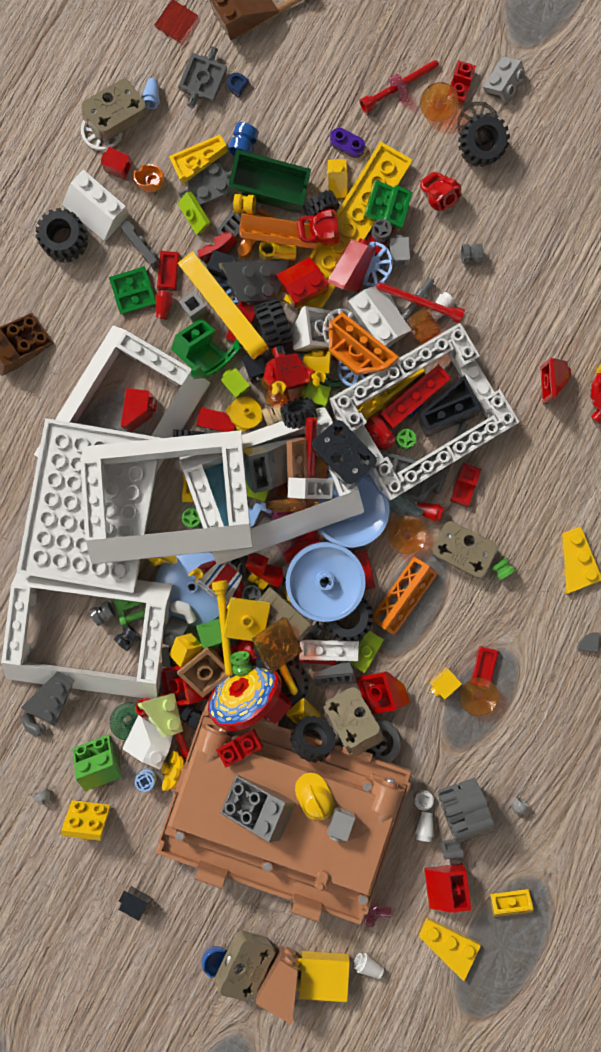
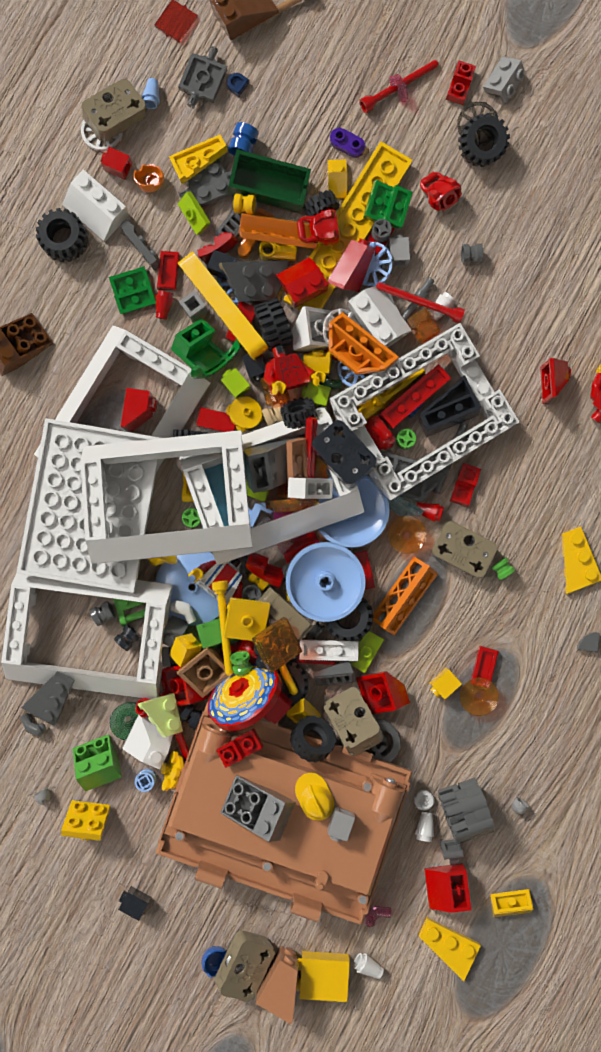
(436, 93): clear orange dish -> none

